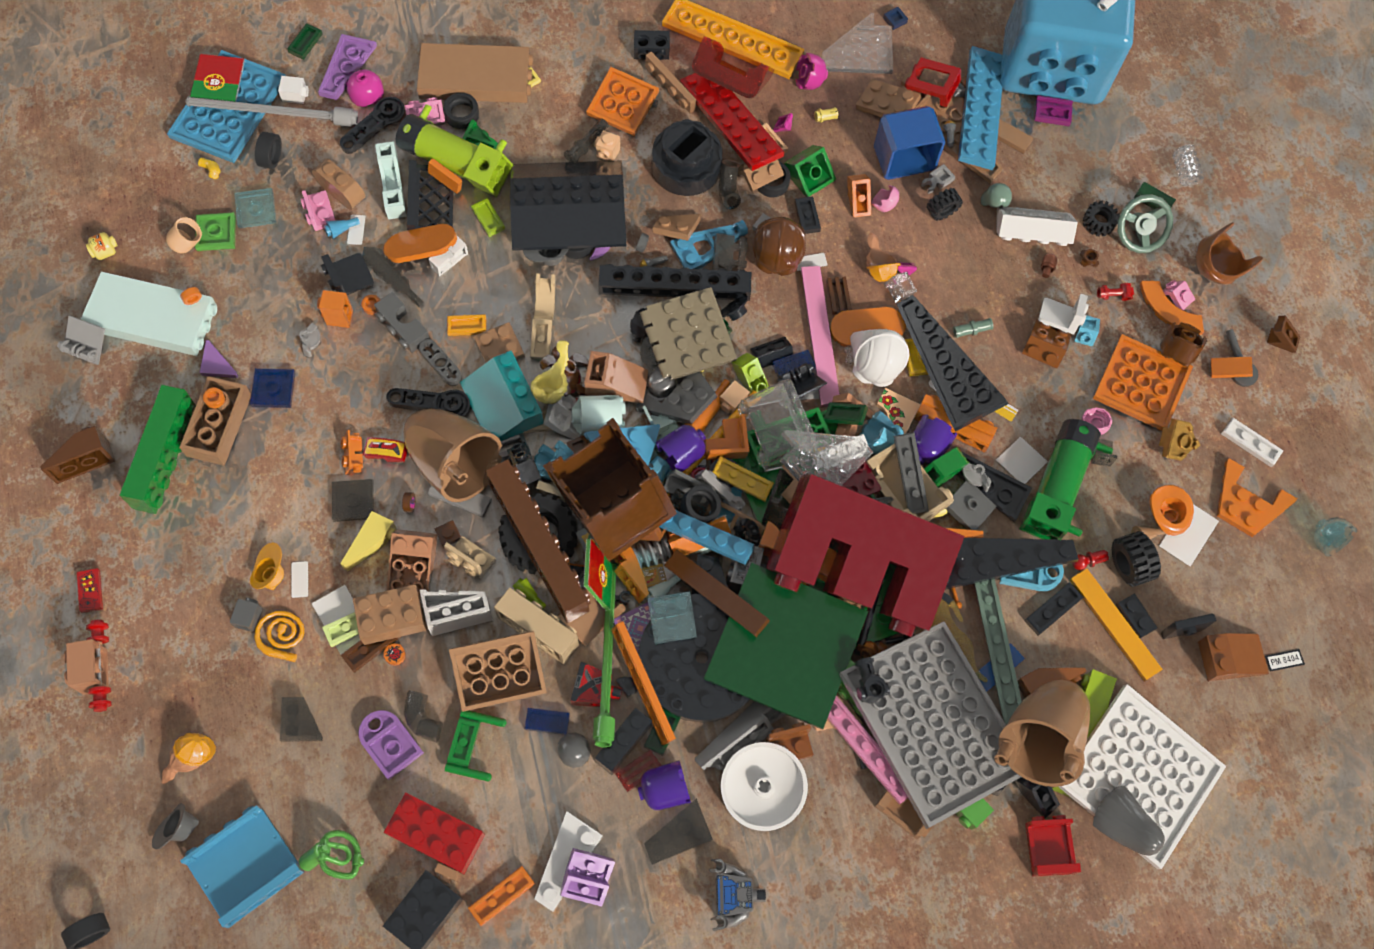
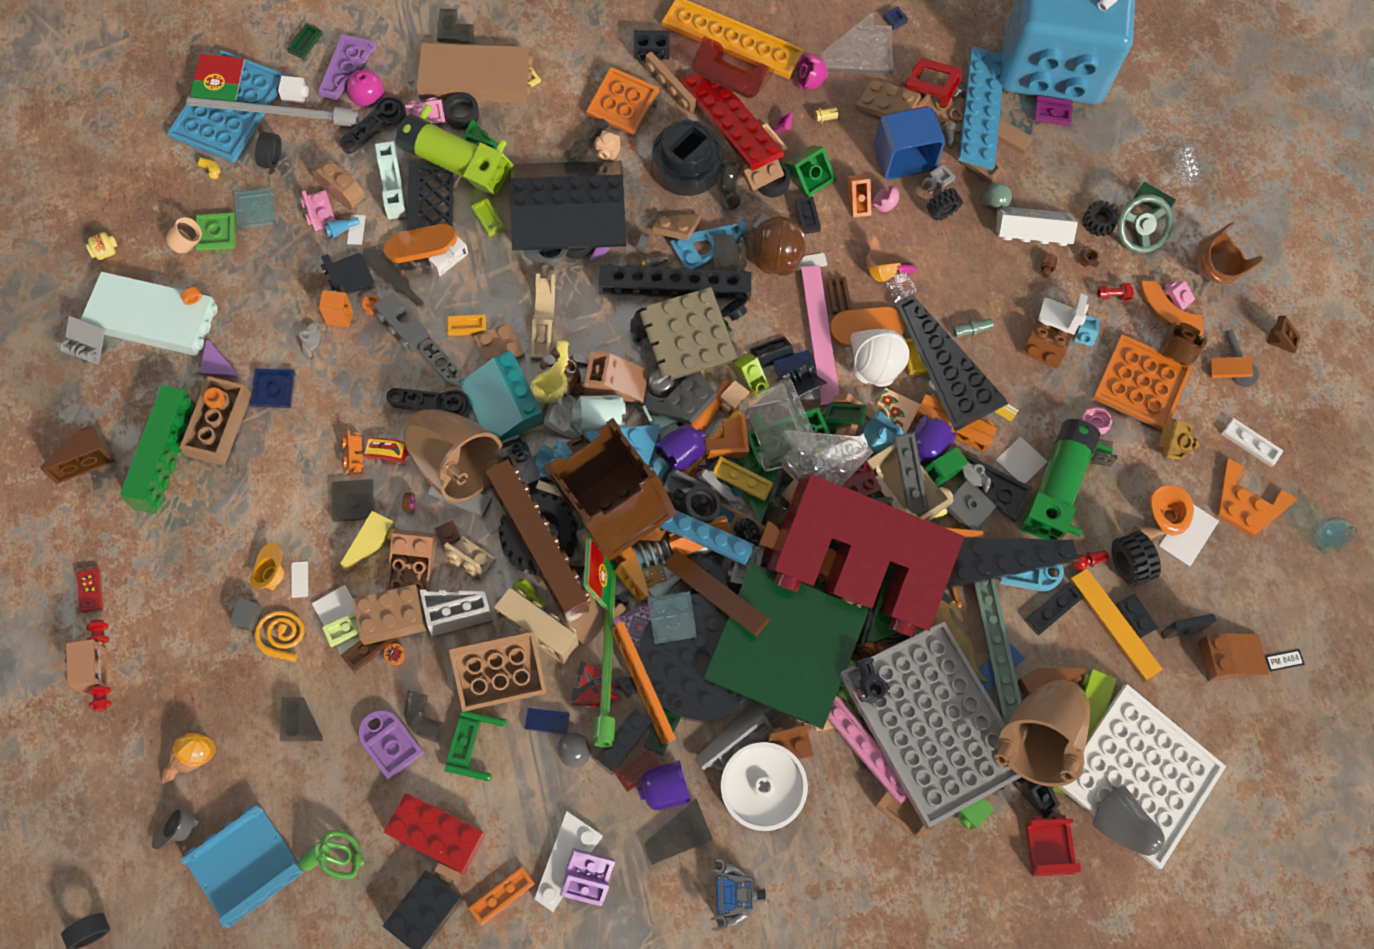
(444, 175): orange tile -> none
(450, 31): none -> clear smoke plate

